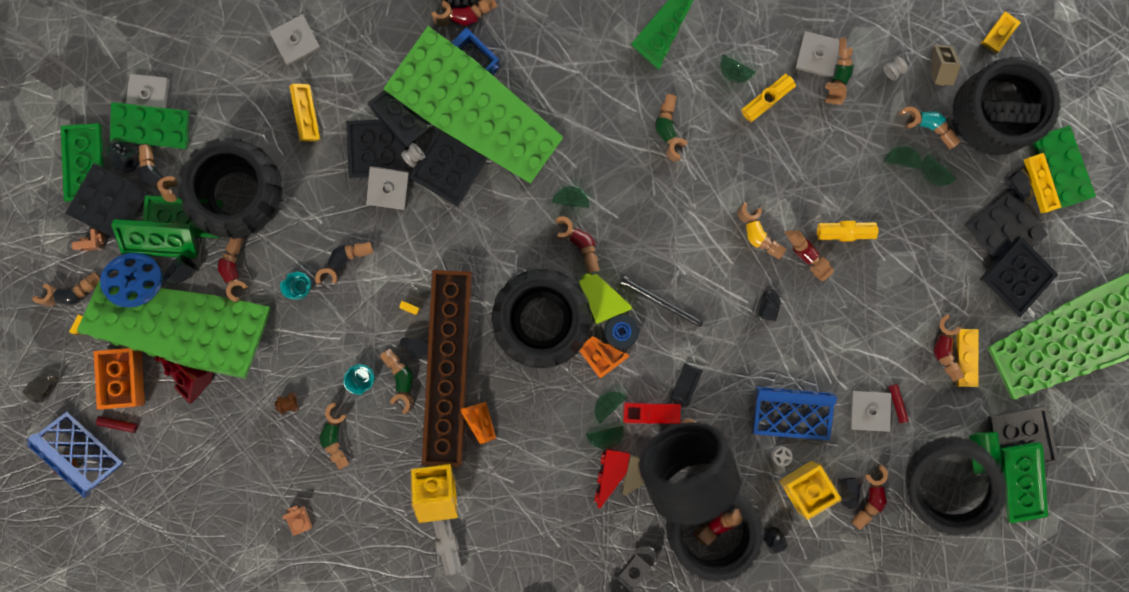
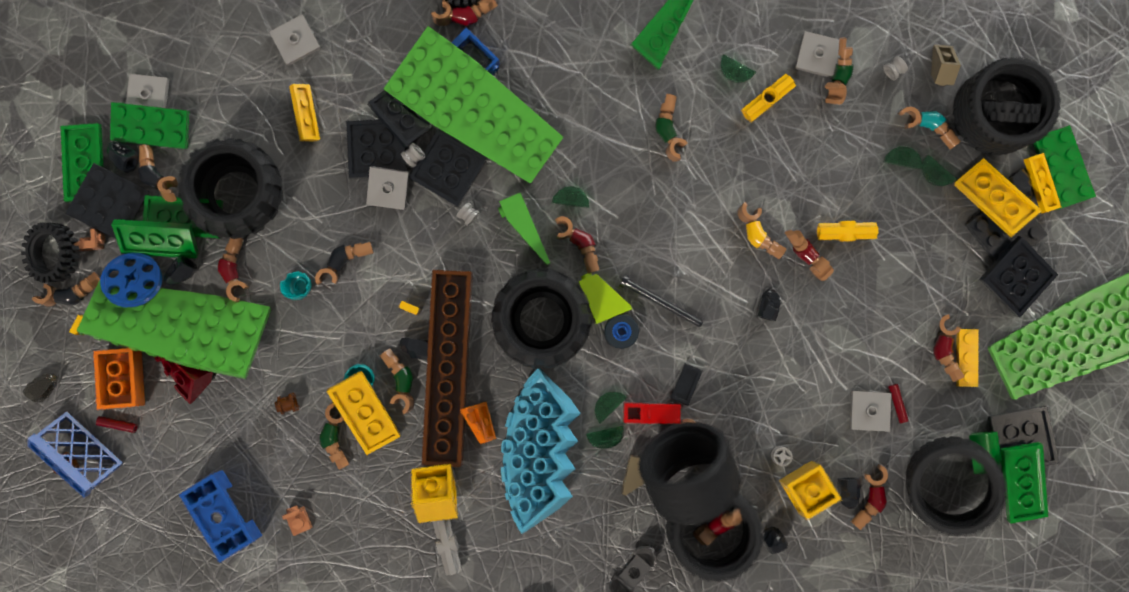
(34, 252): none -> black tyre
(211, 497): none -> blue plate
(363, 412): none -> yellow plate
(468, 214): none -> light grey wheel
(519, 218): none -> bright green slope
(536, 451): none -> medium azure brick
(601, 356): orange wing -> none
(614, 469): red slope -> none
(797, 397): blue fence -> none
(997, 197): none -> yellow plate
(1000, 32): yellow plate -> none

